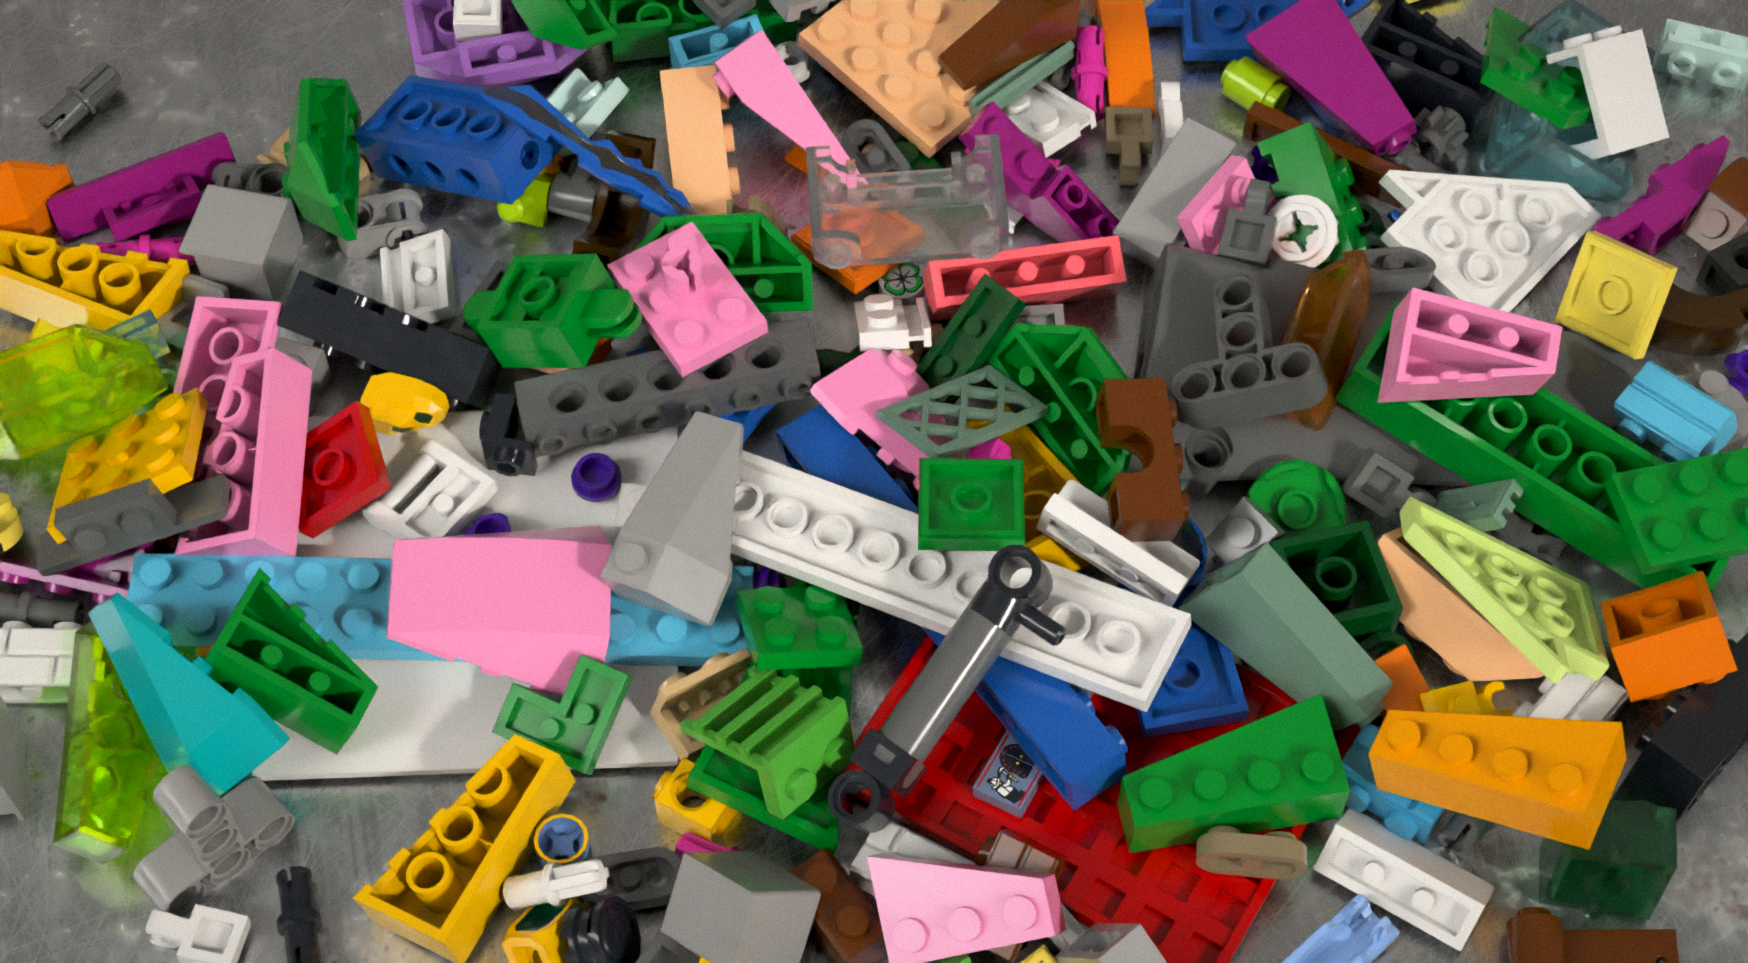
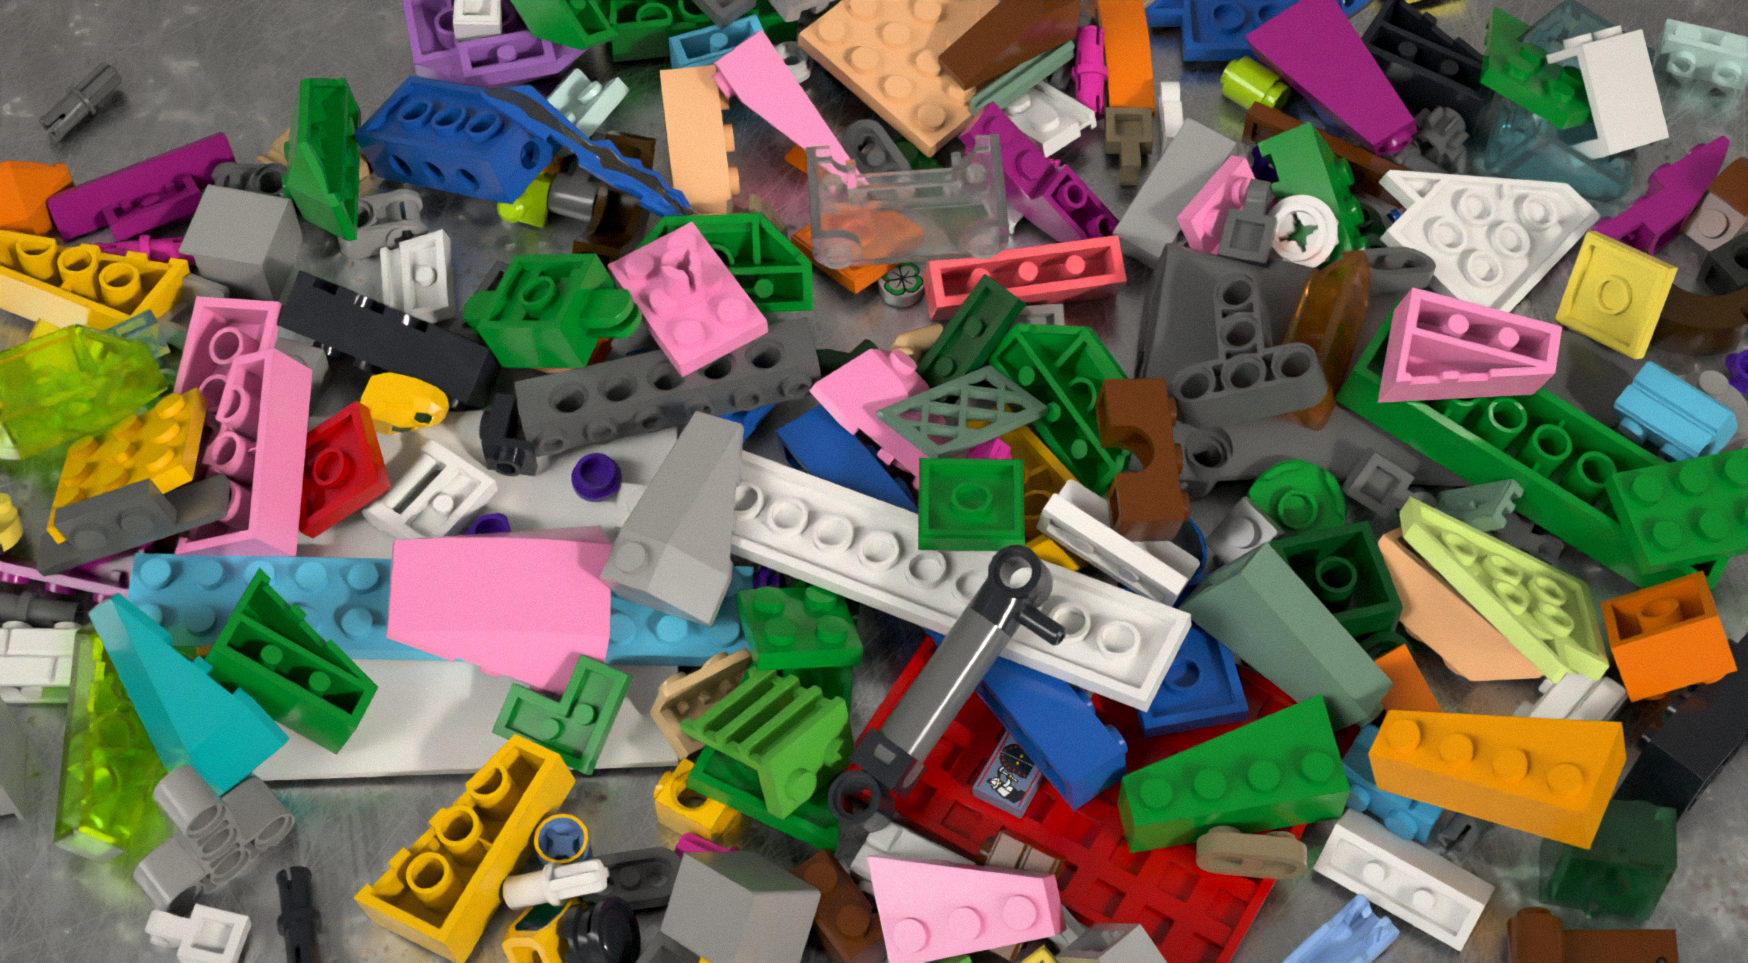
(889, 325): white plate -> none
(1464, 699): yellow plate -> none

